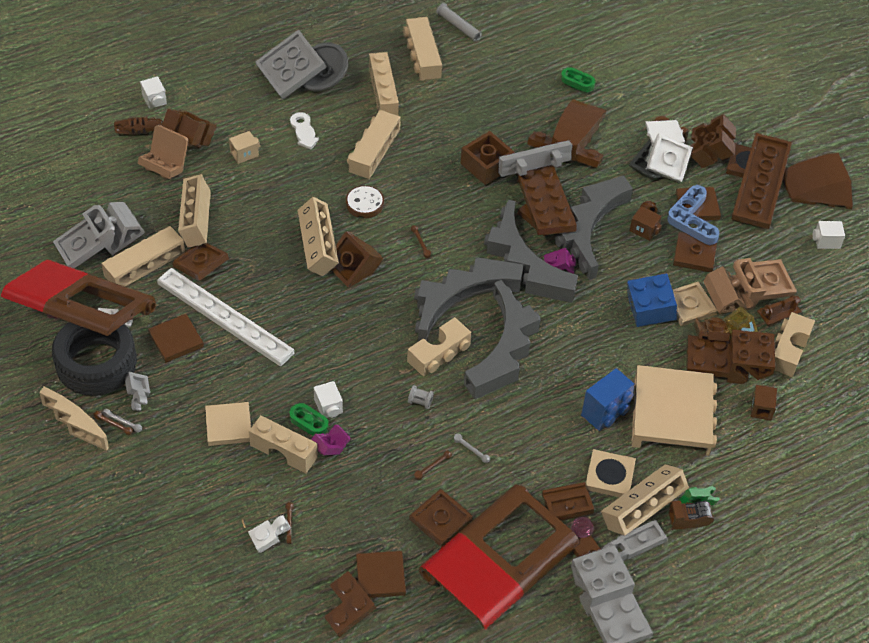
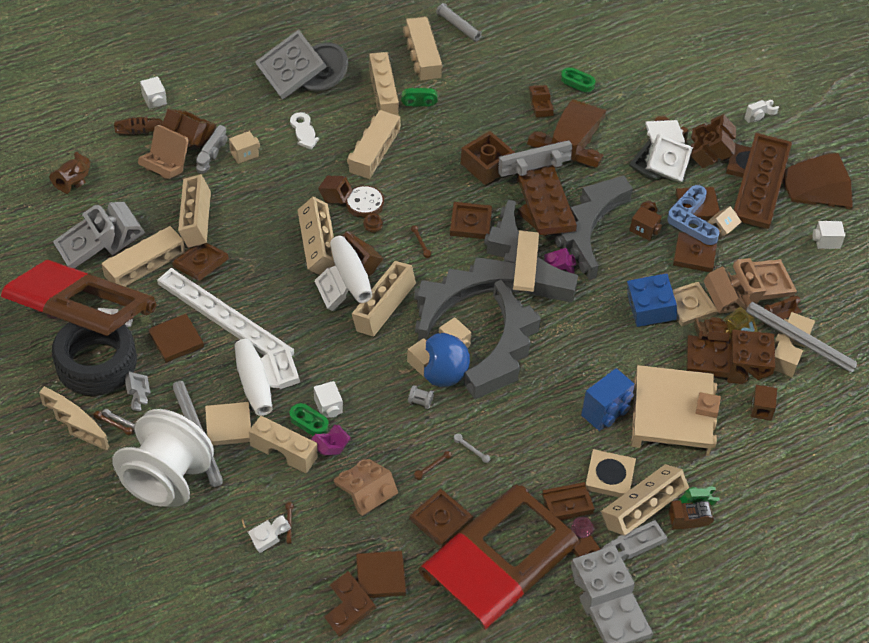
(71, 173): none -> reddish brown animal
(167, 451): none -> white wheel
(189, 412): none -> light grey axle
(211, 149): none -> light grey hinge
(259, 374): none -> white plate
(335, 189): none -> reddish brown brick
(345, 276): none -> white plate
(367, 484): none -> medium nougat bracket
(373, 223): none -> reddish brown plate
(385, 298): none -> tan brick
(419, 97): none -> green plate
(447, 360): none -> blue cylinder
(470, 220): none -> reddish brown tile
(526, 261): none -> tan slope
(541, 101): none -> reddish brown slope
(708, 405): none -> medium nougat plate
(725, 221): none -> tan brick
(757, 110): none -> white plate
(801, 337): none -> light grey axle

